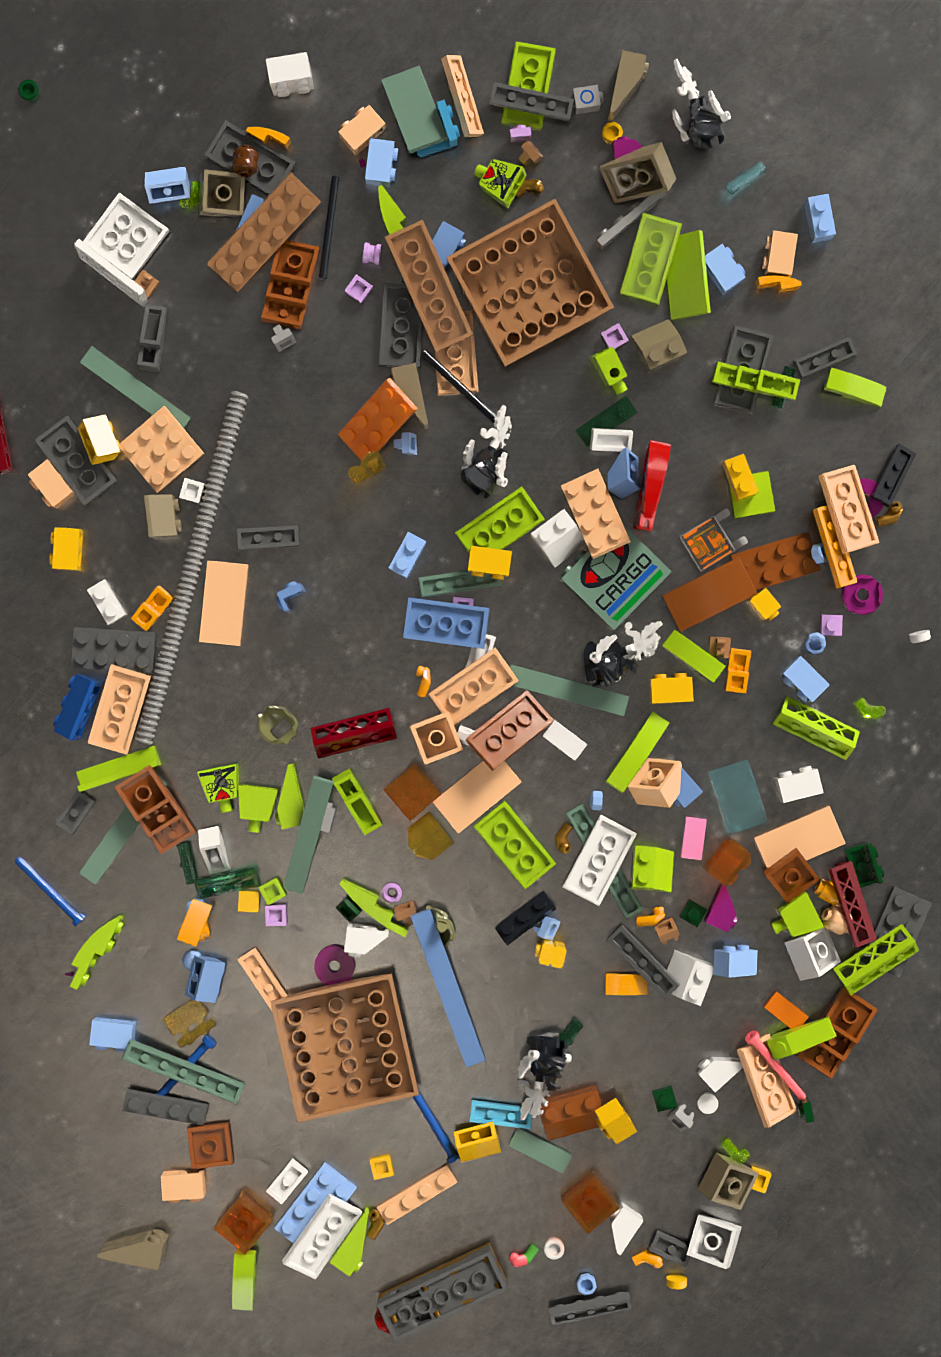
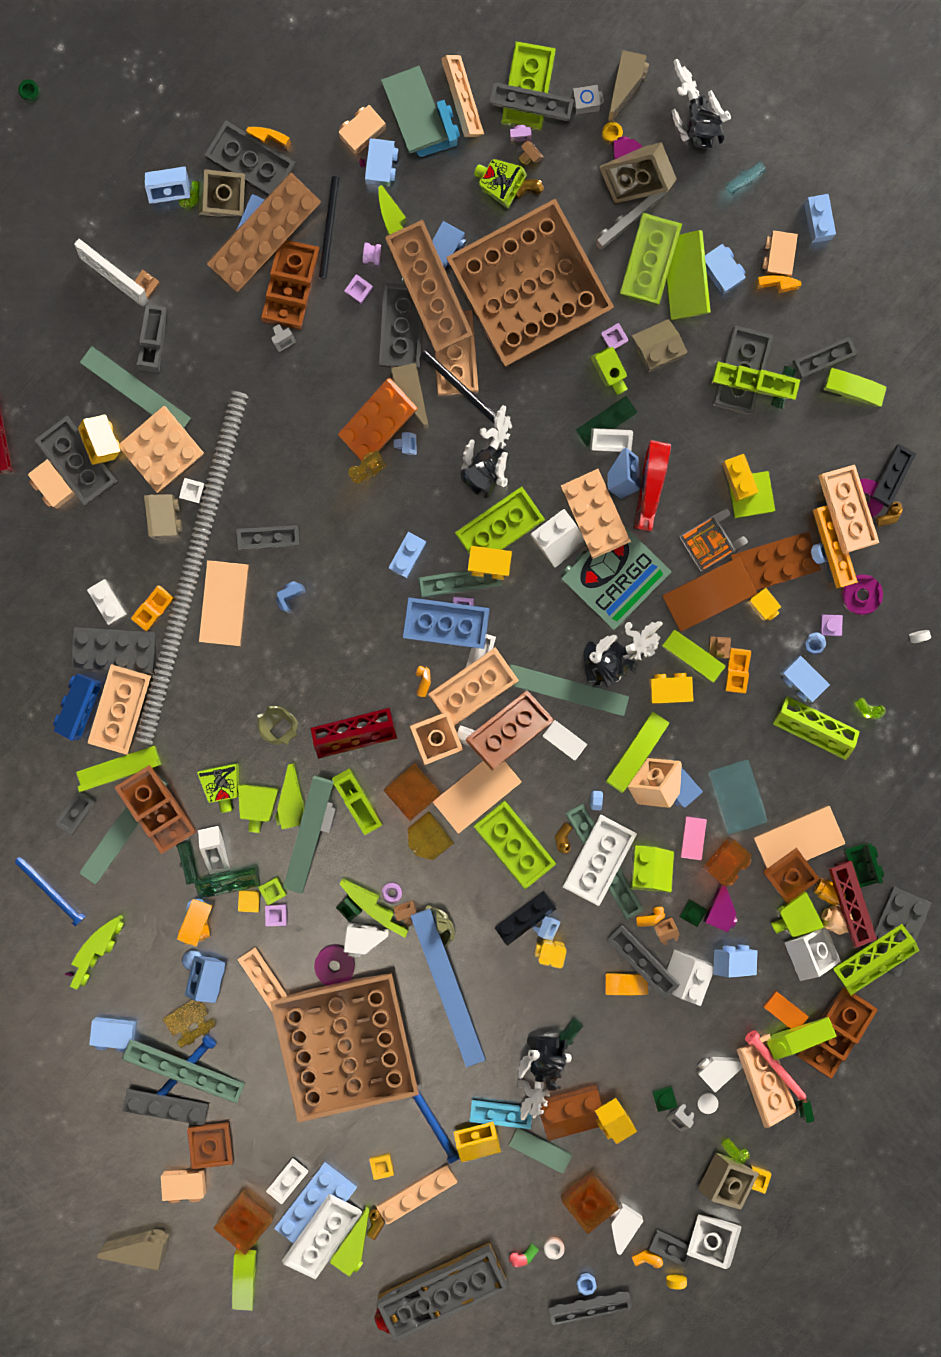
(66, 549): yellow brick -> none
(126, 236): white plate -> none
(245, 161): reddish brown piece -> none
(290, 74): white brick -> none
(799, 784): white brick -> none

